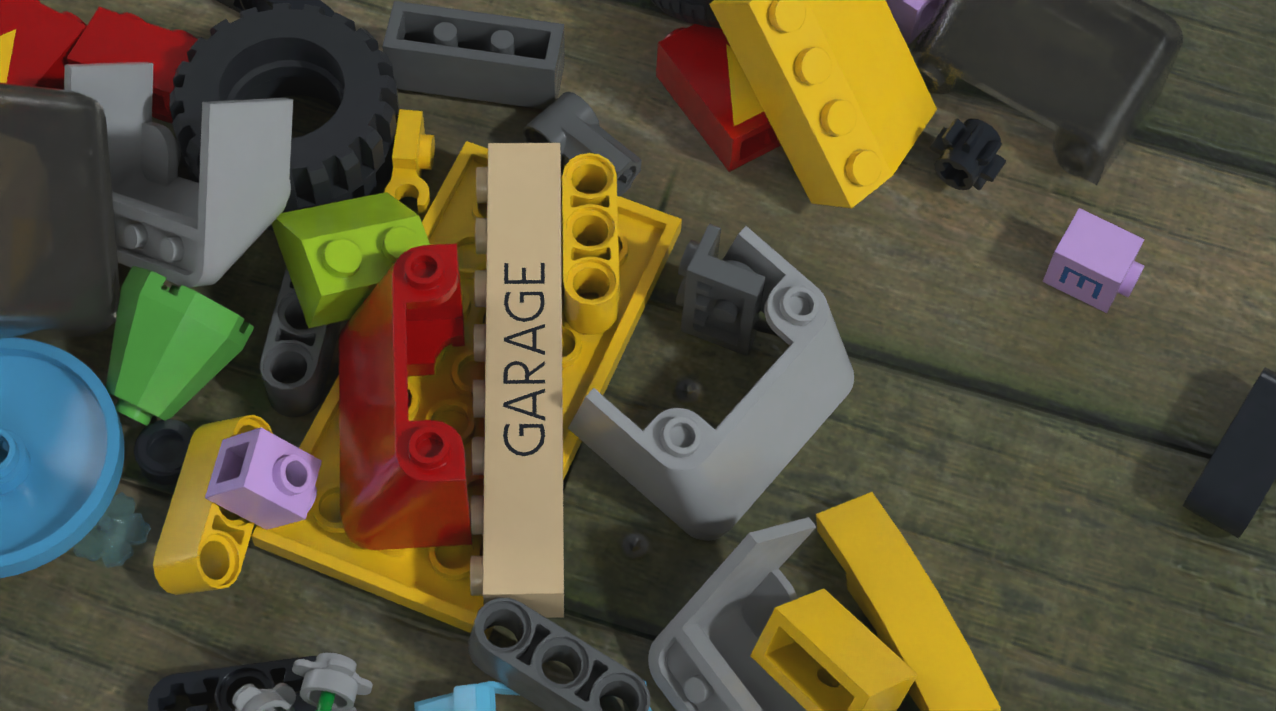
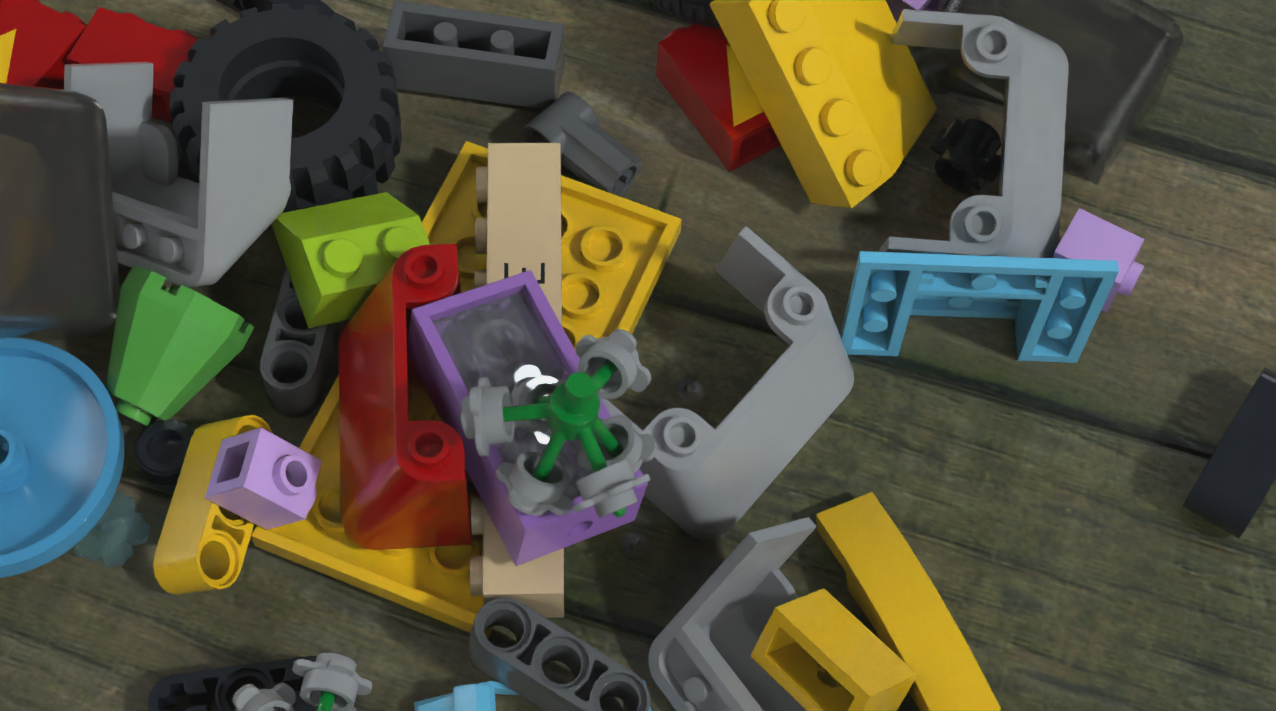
(411, 153): yellow plate -> none
(491, 336): none -> brick
(562, 412): none -> light grey plant
(590, 267): yellow beam -> none
(719, 296): dark grey bracket -> none
(1035, 71): none -> light grey windscreen
(1048, 297): none -> medium azure slope

